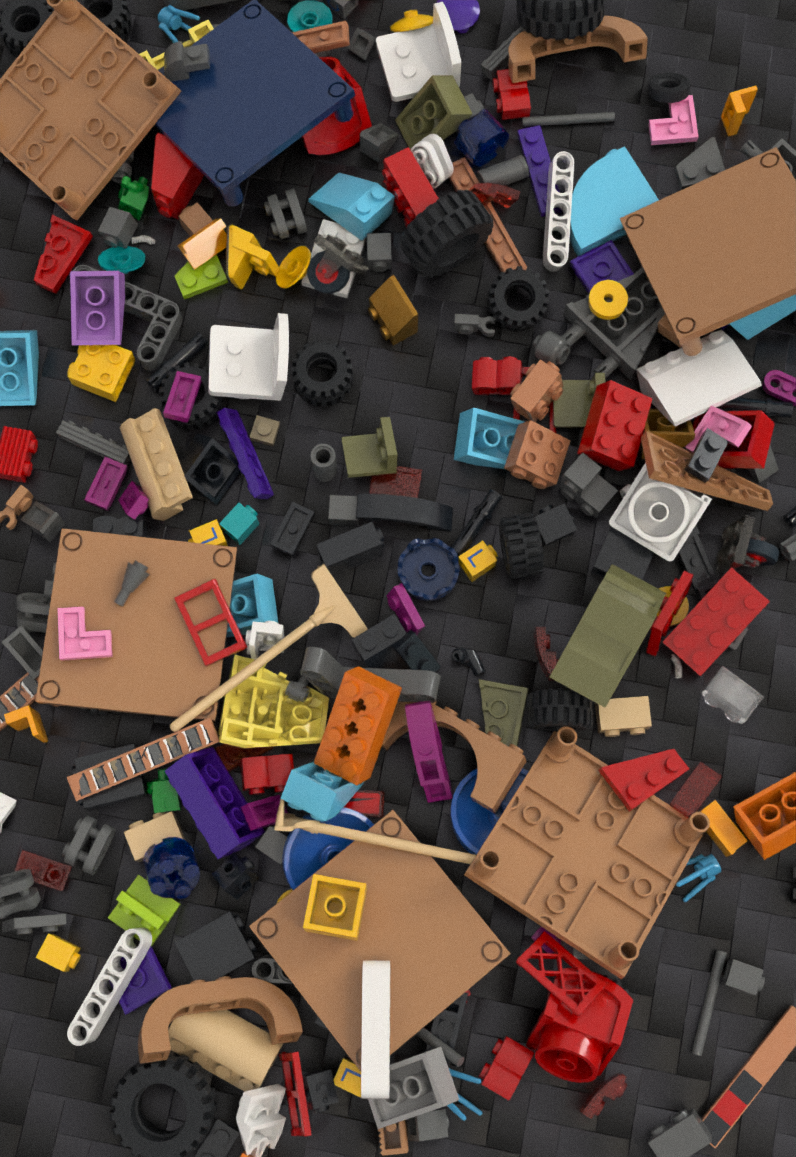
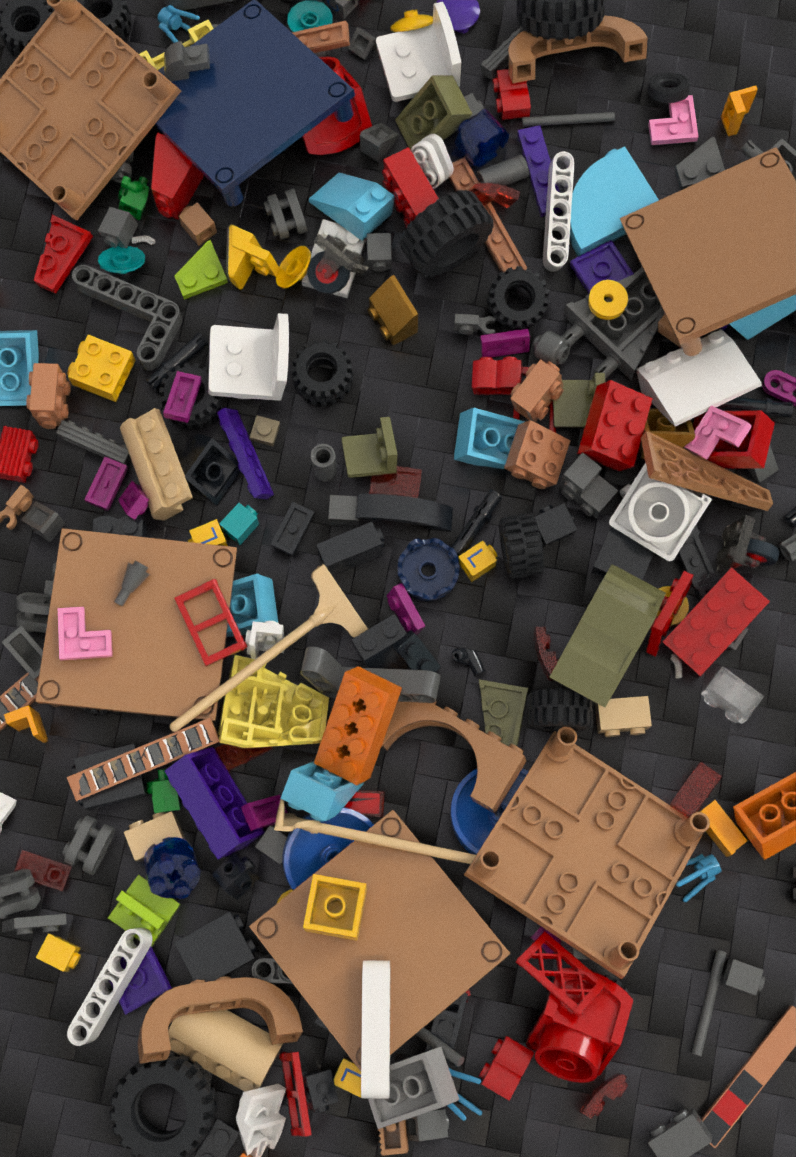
(48, 395): none -> nougat brick
(97, 307): medium lavender slope -> none
(204, 243): light orange panel -> none
(266, 773): red brick -> none
(298, 690): dark grey bar -> none
(428, 751): magenta slope -> none
(505, 343): none -> magenta plate
(643, 776): red wing -> none
(706, 455): plate -> none

